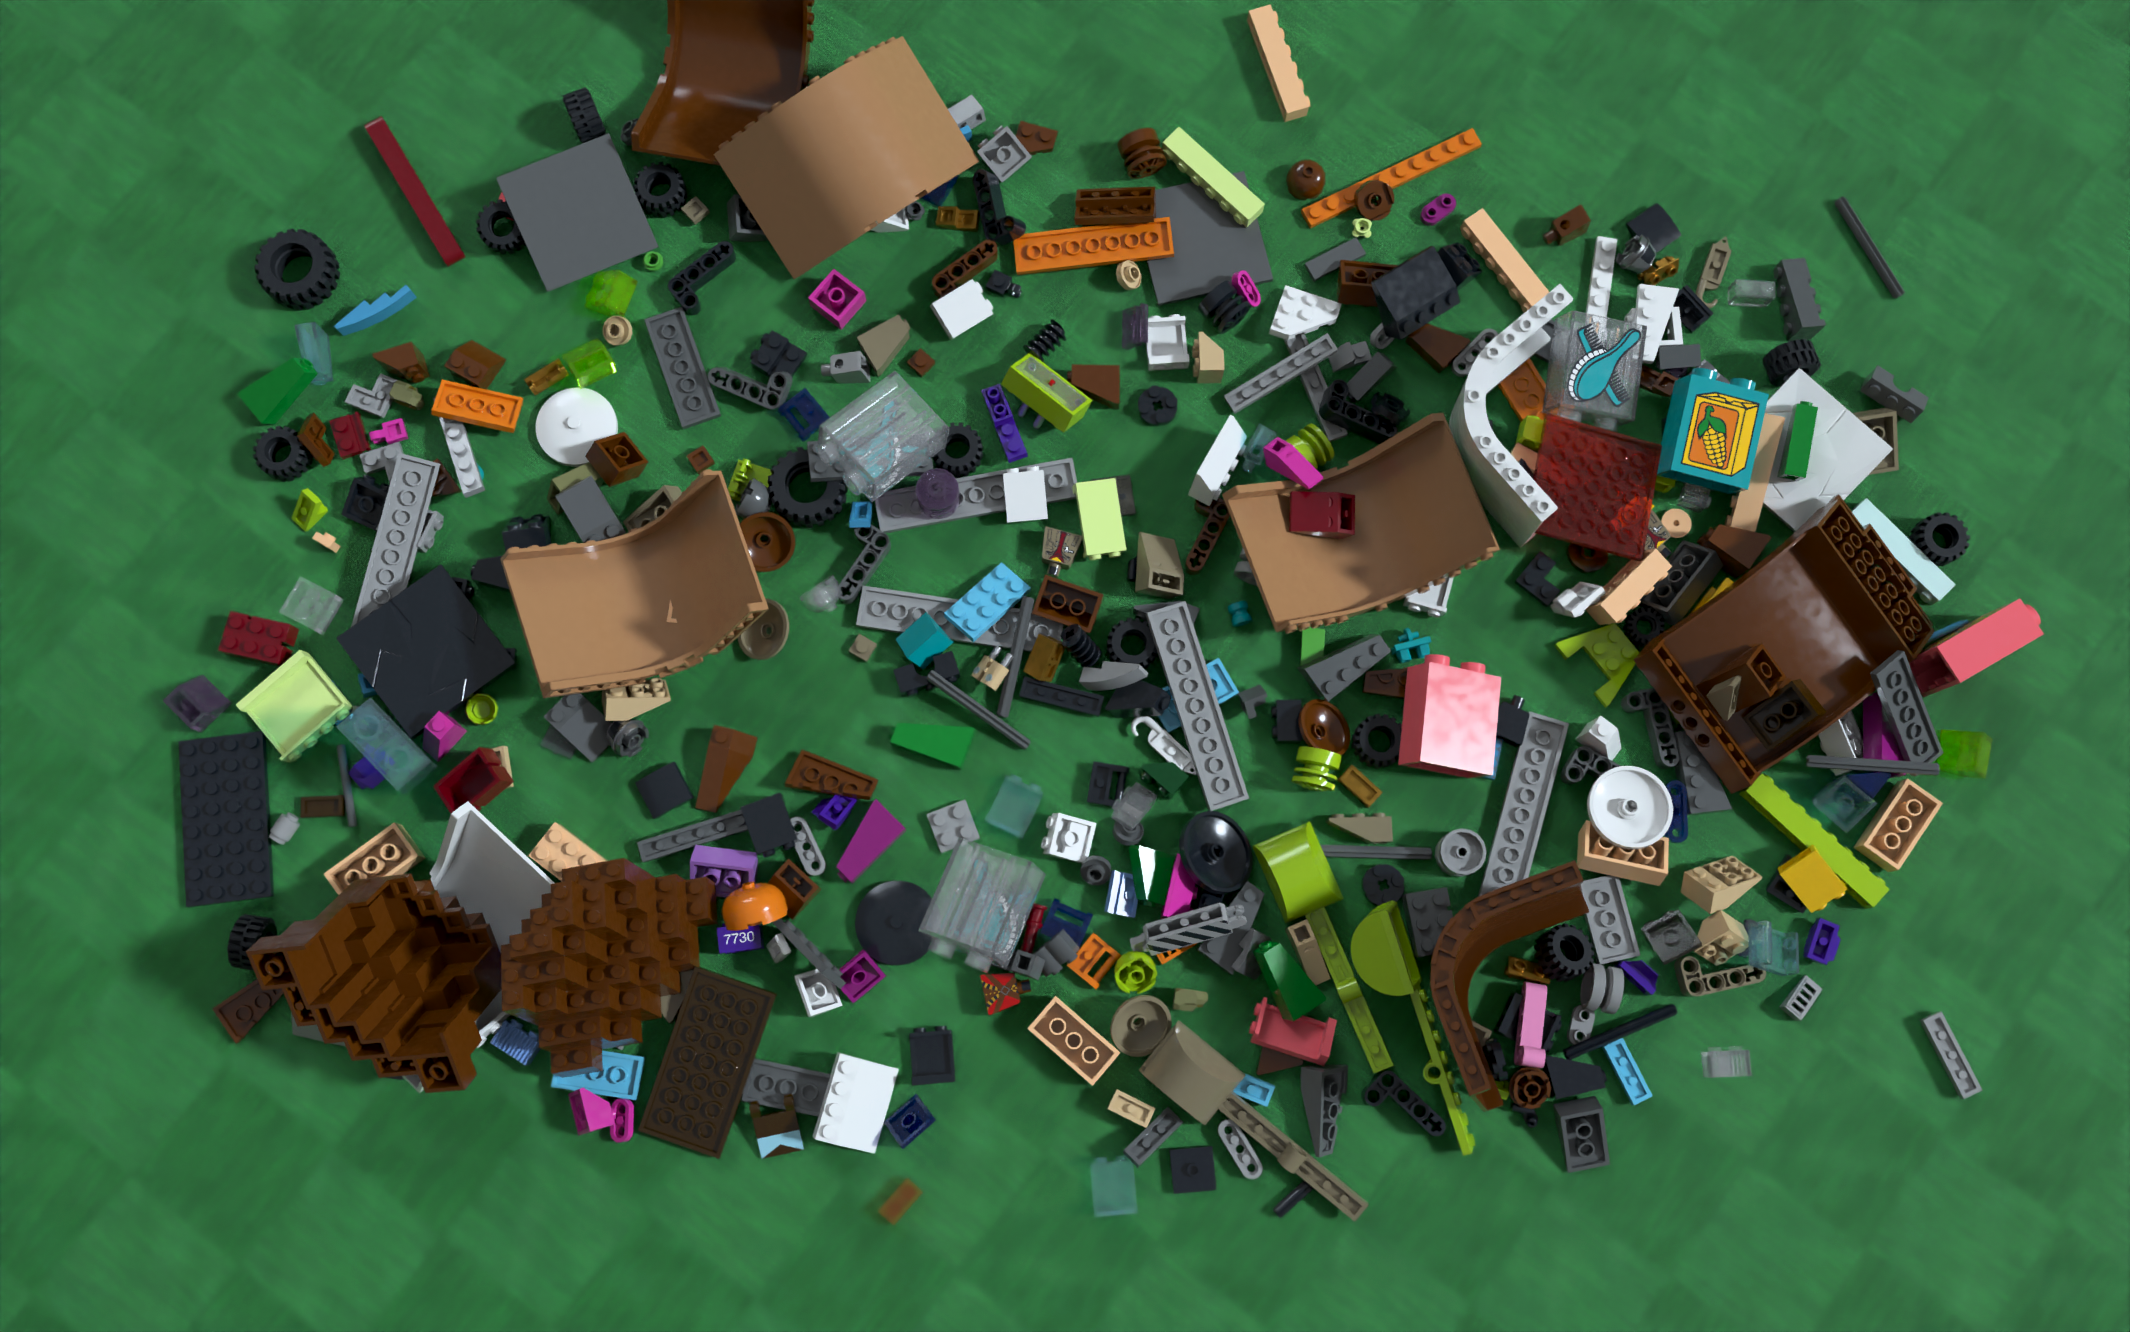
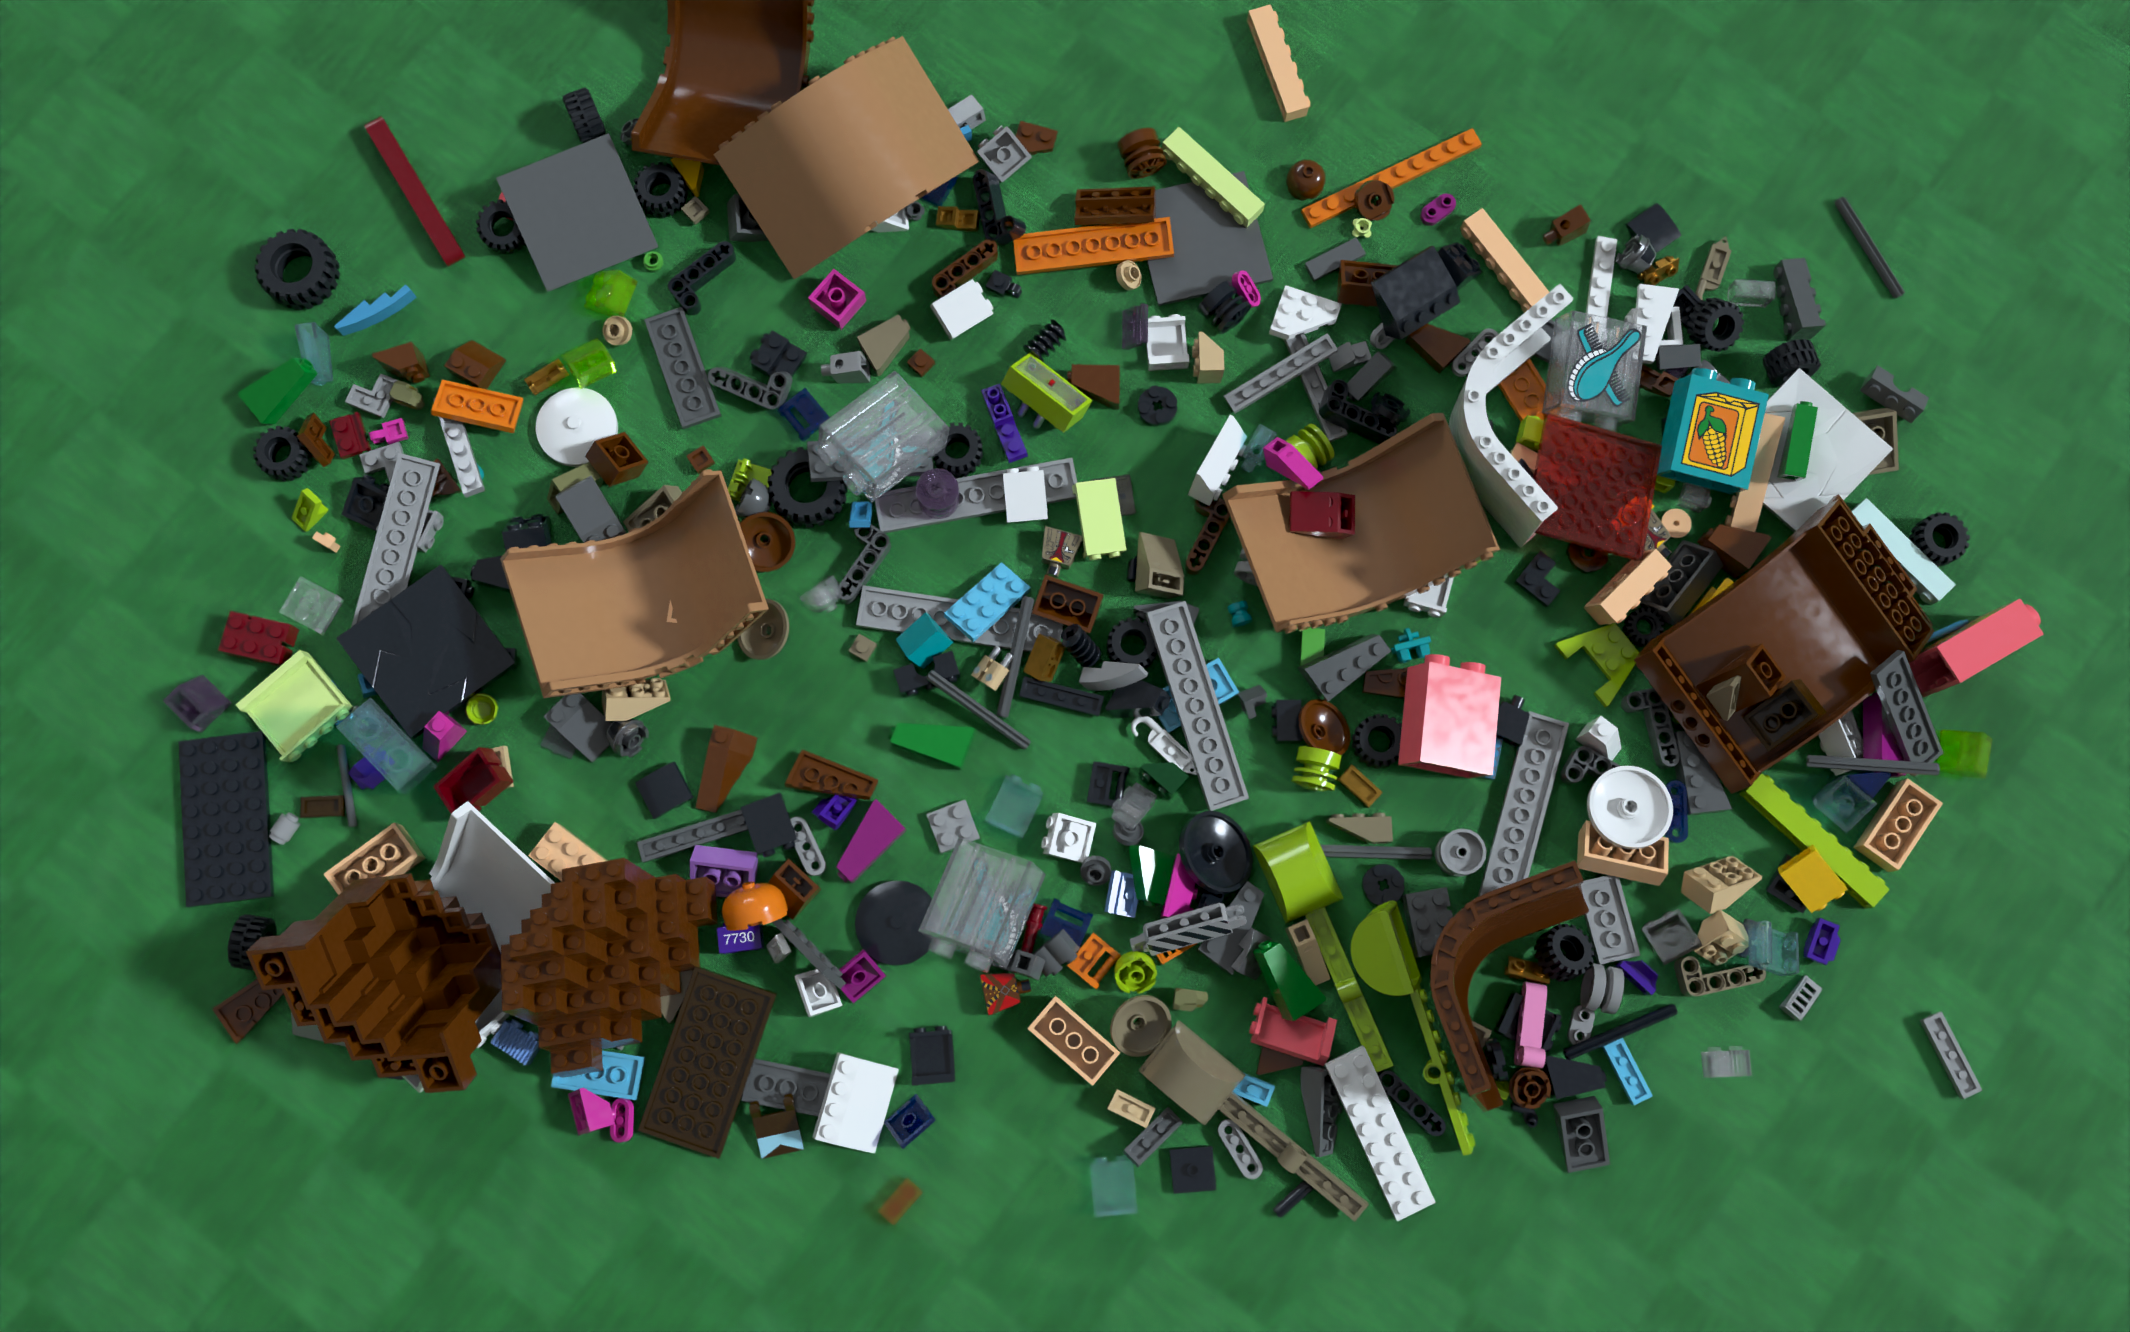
(691, 172): none -> yellow slope
(1379, 1133): none -> white plate
(1576, 600): white plate -> none
(1728, 324): none -> black tyre

